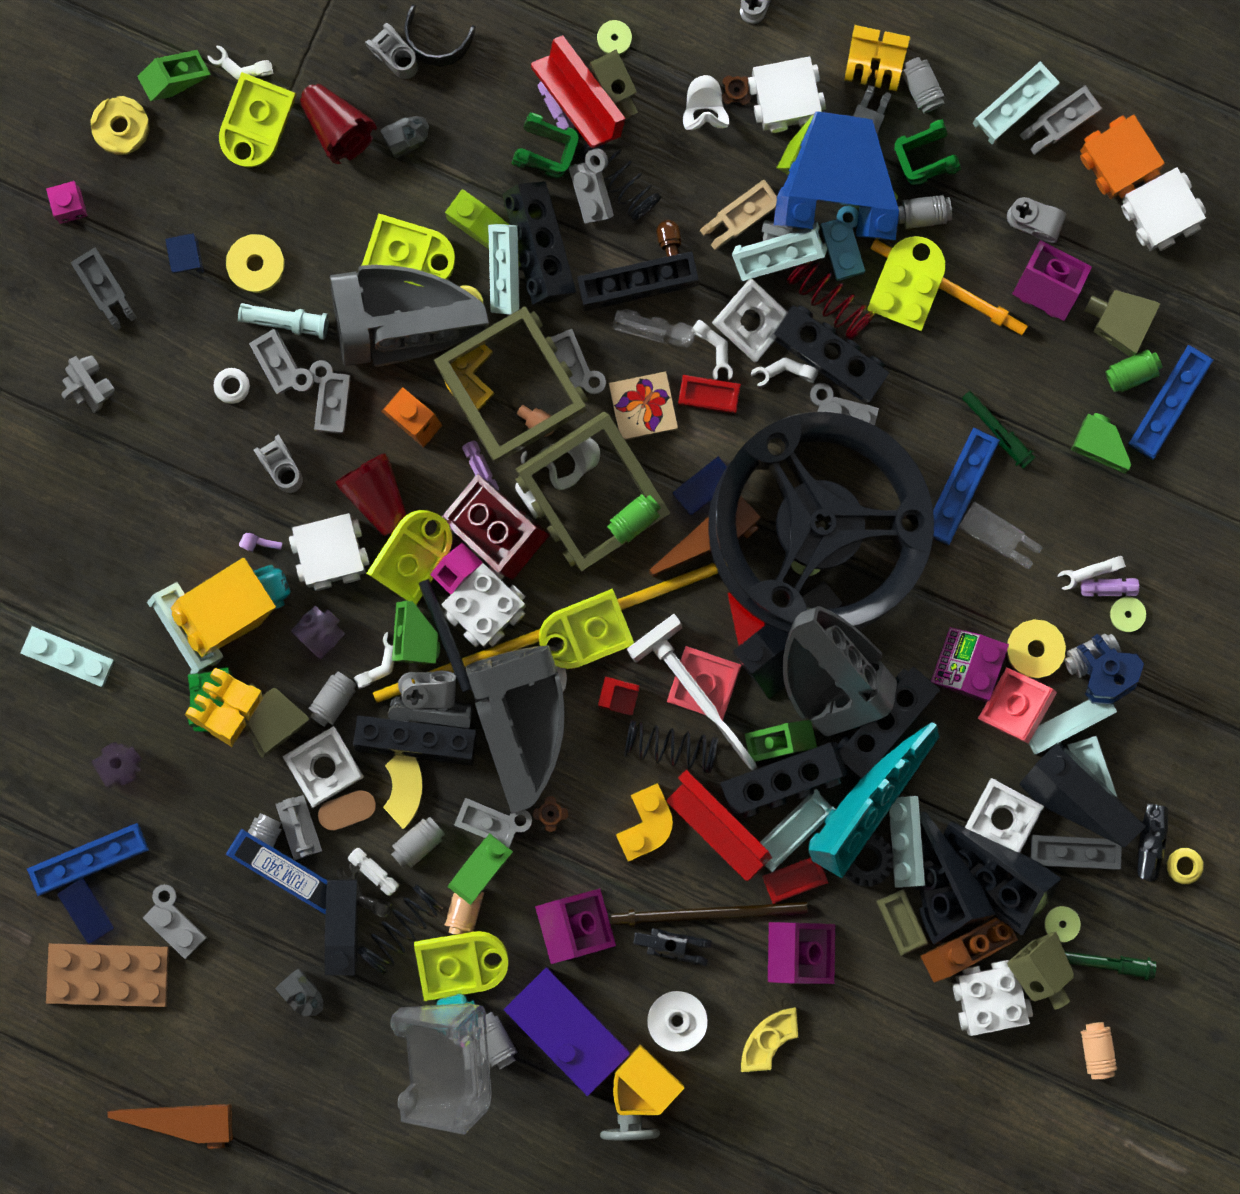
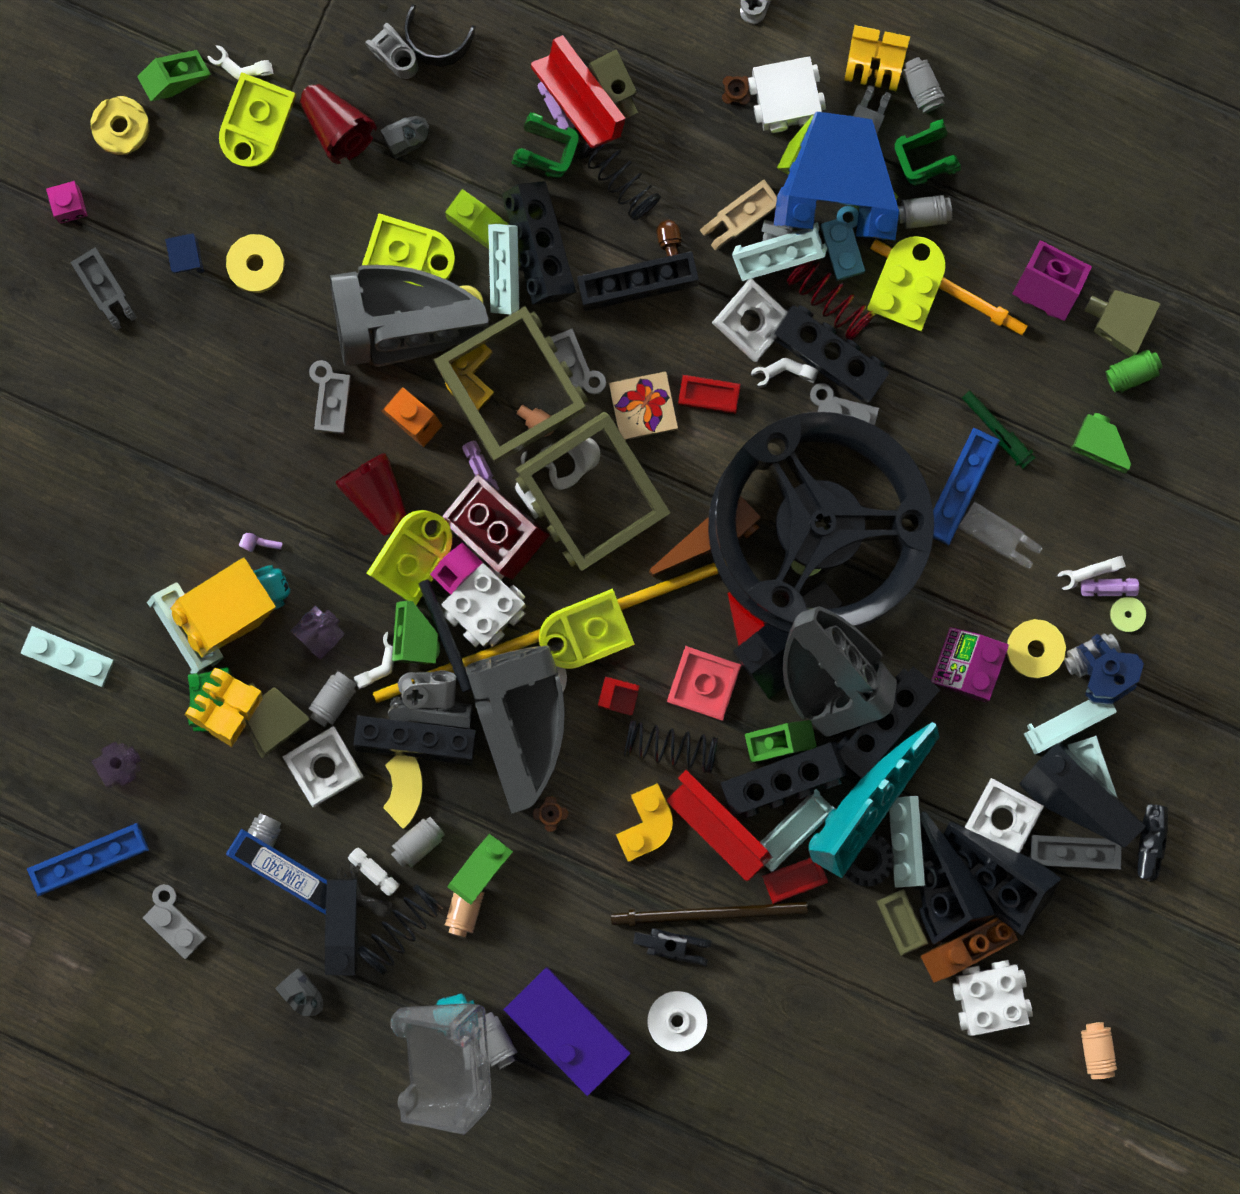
(82, 387): light grey hips -> none
(86, 911): clear blue tile -> none
(107, 975): medium nougat plate -> none
(193, 1123): dark orange slope -> none
(240, 394): white piece -> none
(277, 461): light grey piece -> none
(279, 364): light grey hinge -> none
(296, 321): light aqua pin -> none
(298, 827): light grey hinge -> none
(329, 551): white brick -> none
(347, 810): medium nougat tile -> none
(458, 965): neon yellow plate -> none
(484, 820): light grey hinge -> none
(575, 926): magenta slope -> none
(591, 187): light grey hinge -> none
(616, 28): yellowish green wheel -> none
(634, 518): bright green head -> none
(640, 1089): yellow piece -> none
(654, 328): clear hinge -> none
(658, 642): white piece -> none
(700, 487): clear blue tile -> none
(705, 94): white piece -> none
(705, 332): white arm -> none
(767, 1038): light yellow tile -> none
(801, 953): magenta slope -> none
(1016, 102): light aqua container -> none
(1017, 705): coral tile -> none
(1040, 219): light grey piece -> none
(1043, 970): olive torso -> none
(1063, 118): light grey hinge -> none
(1065, 914): yellowish green wheel -> none
(1121, 157): orange brick -> none
(1123, 965): dark green pin -> none
(1164, 210): white brick -> none
(1170, 402): blue tile -> none
(1197, 866): light yellow piece -> none

